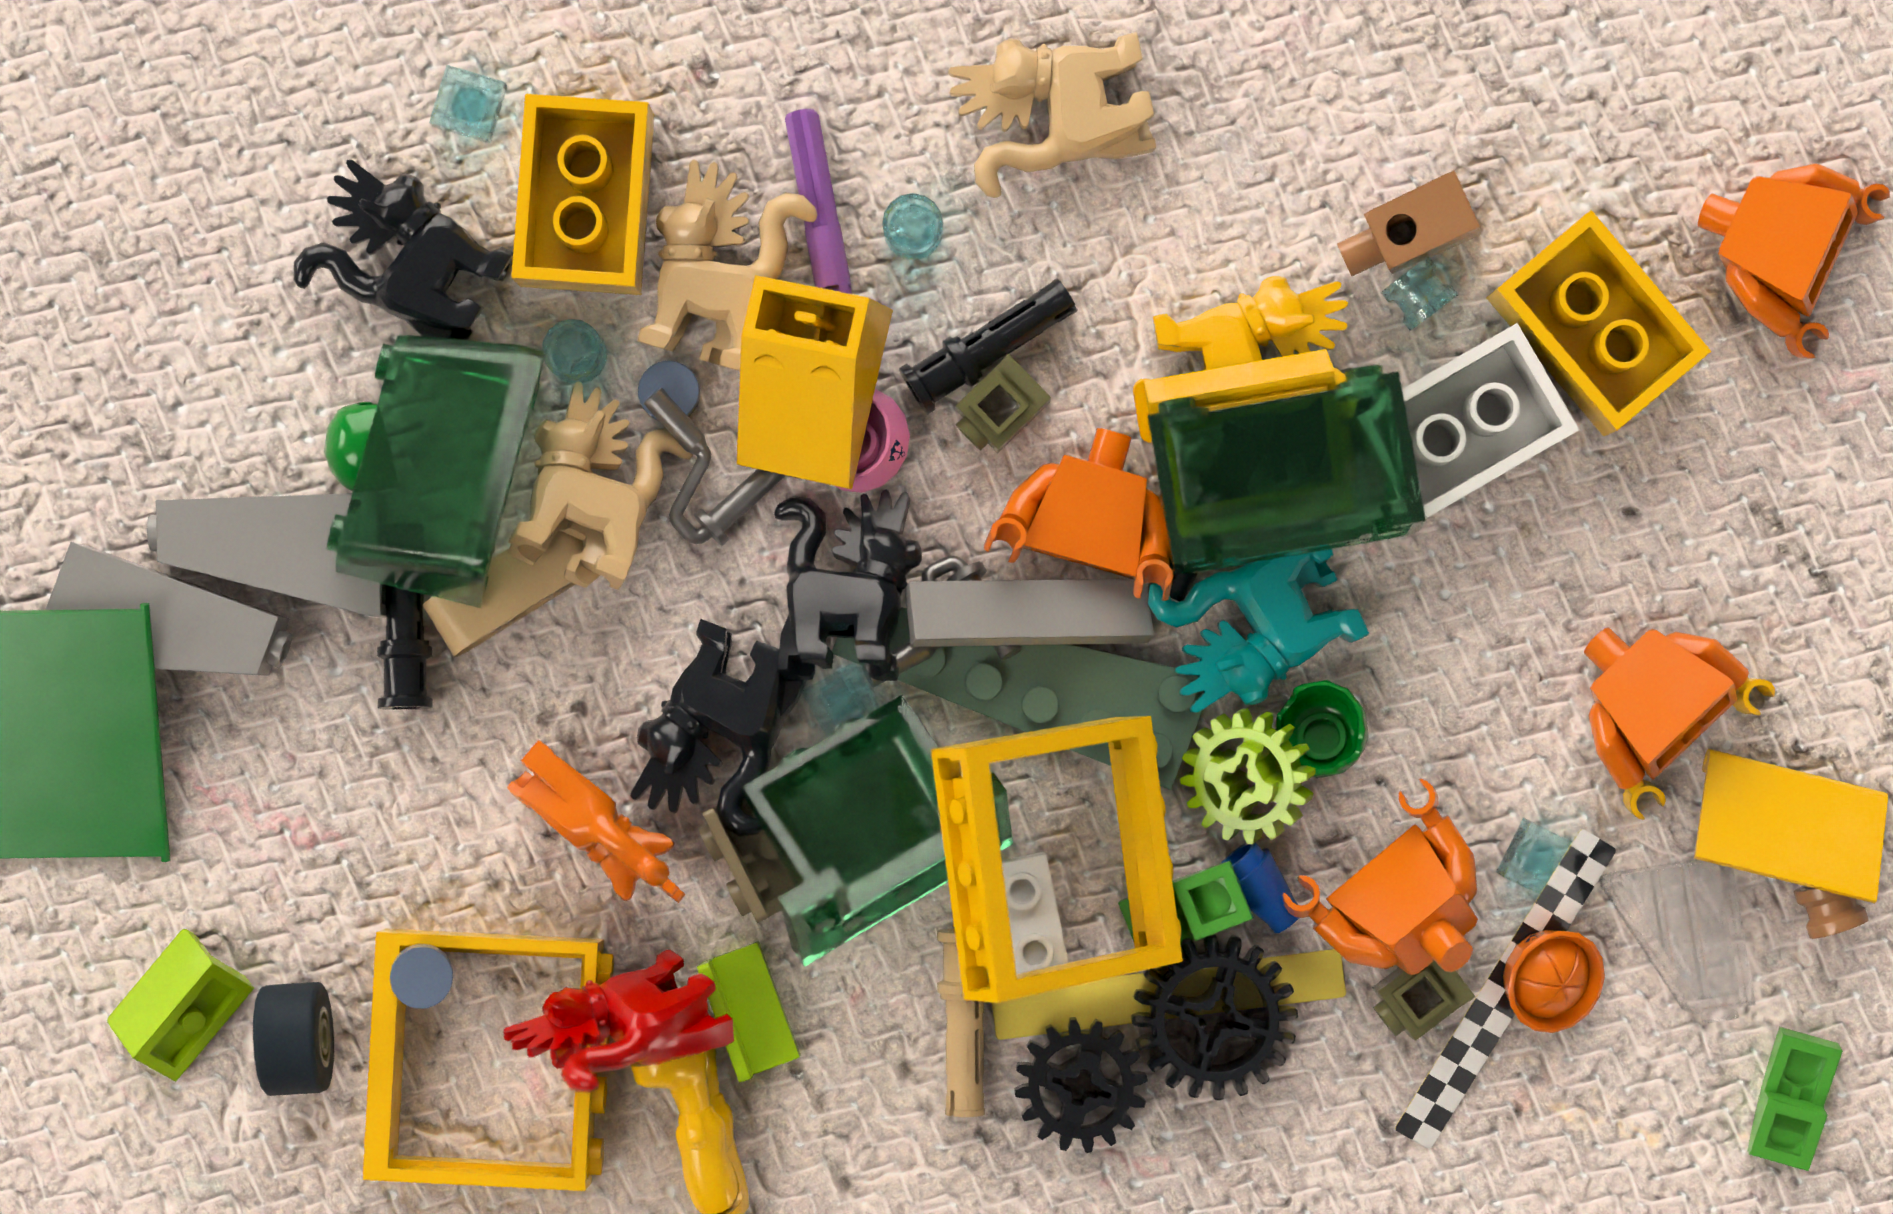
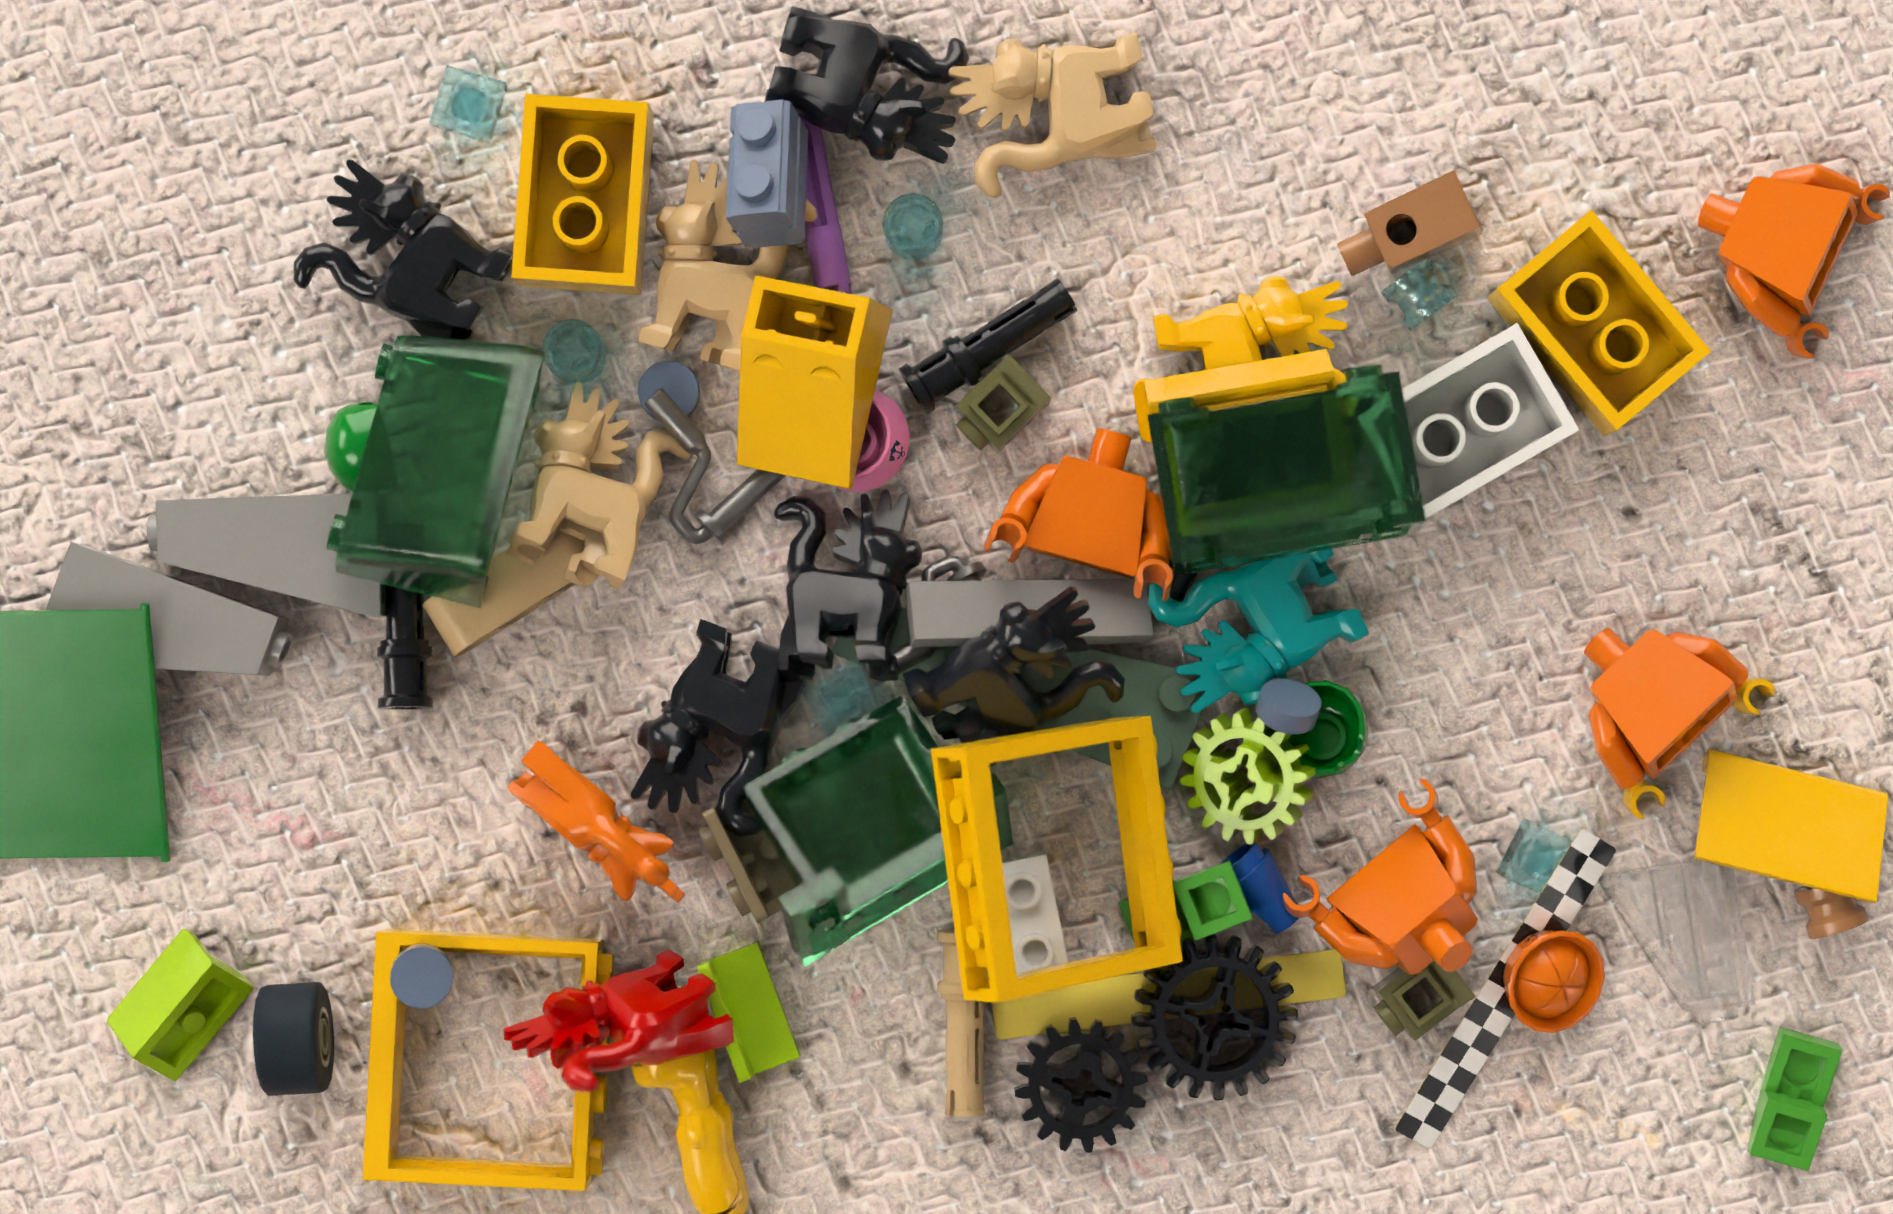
(767, 174): none -> sand blue brick
(841, 92): none -> black animal
(989, 680): none -> black animal
(1288, 706): none -> sand blue tile

